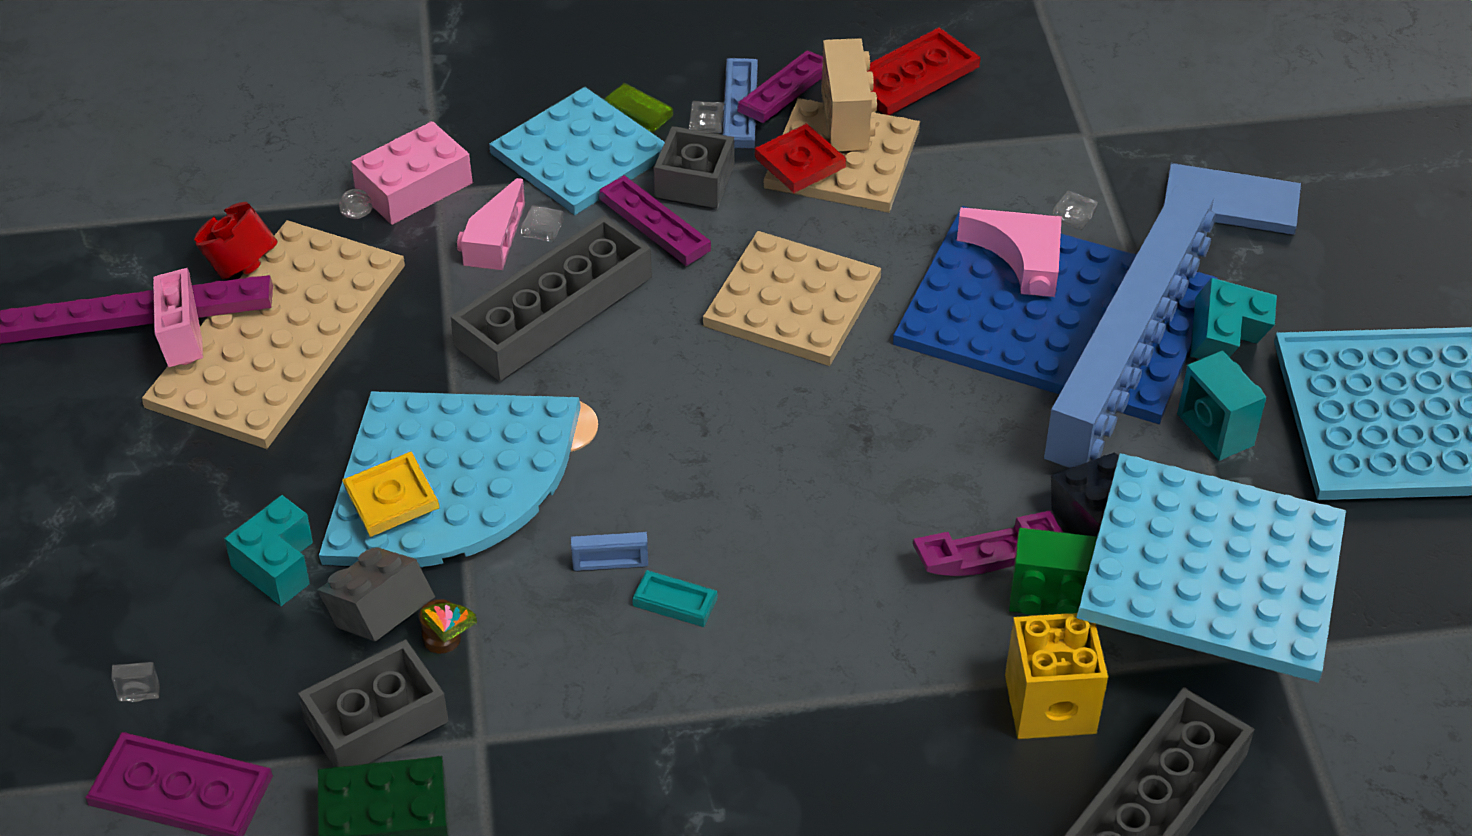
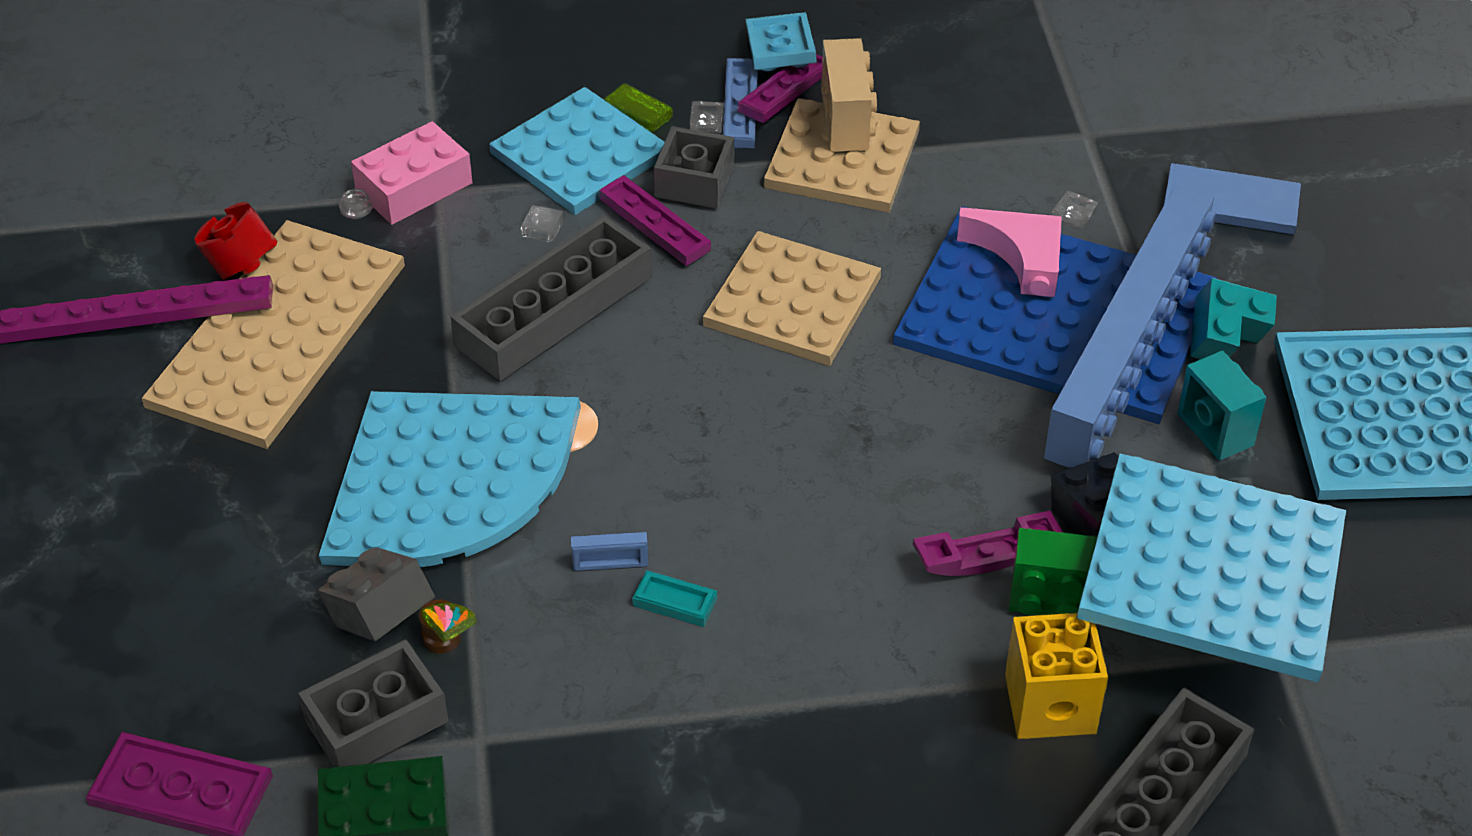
(135, 681): clear plate -> none
(176, 318): bright pink slope -> none
(269, 550): teal brick -> none
(390, 494): yellow plate -> none
(492, 229): bright pink slope -> none
(781, 41): none -> medium azure plate
(800, 158): red plate -> none
(919, 69): red plate -> none

